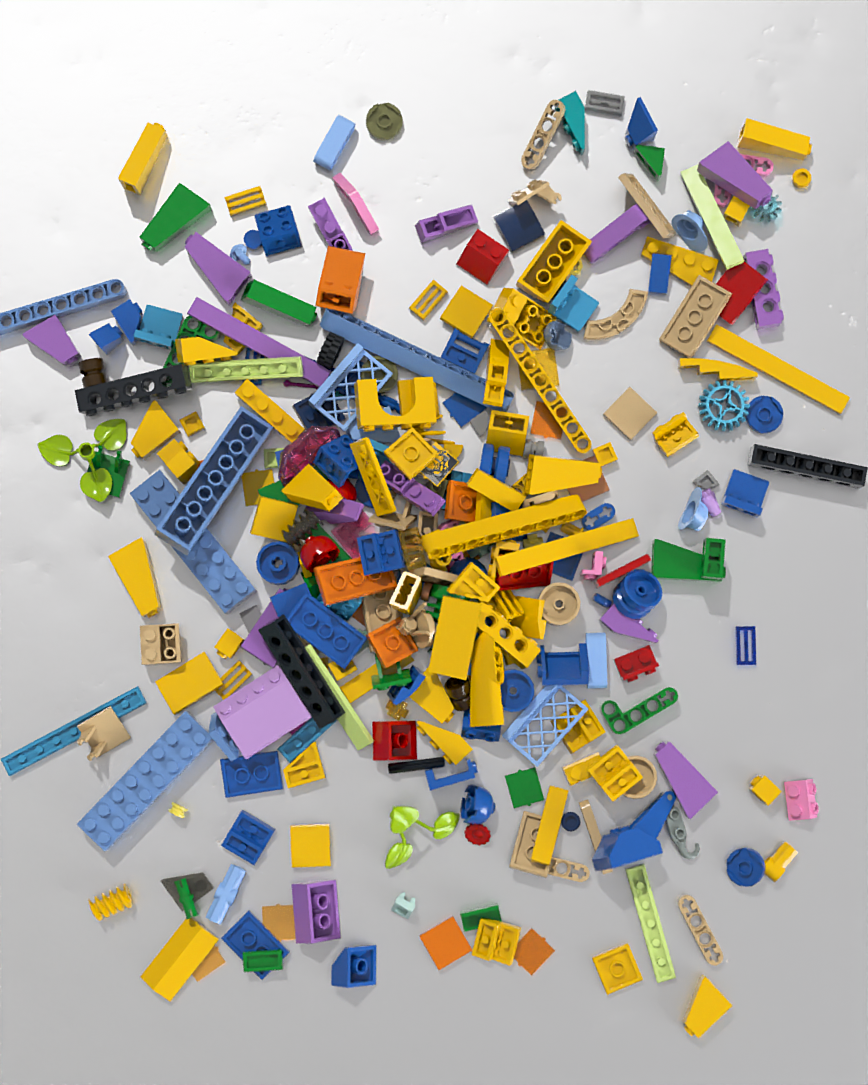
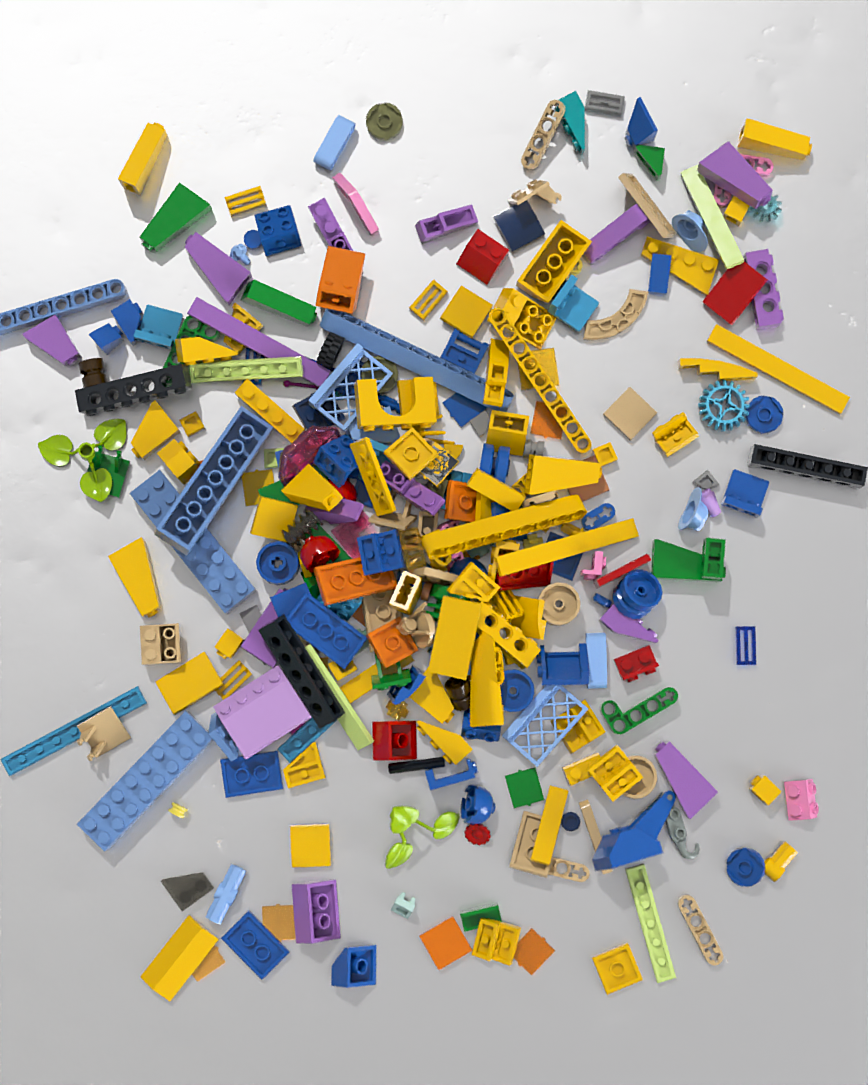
(111, 903): yellow piece -> none
(186, 898): green pin -> none
(248, 837): blue slope -> none
(262, 960): green tile -> none
(556, 336): sand blue hair -> none
(695, 317): tan tile -> none
(704, 1008): yellow slope -> none
(801, 178): yellow tile -> none

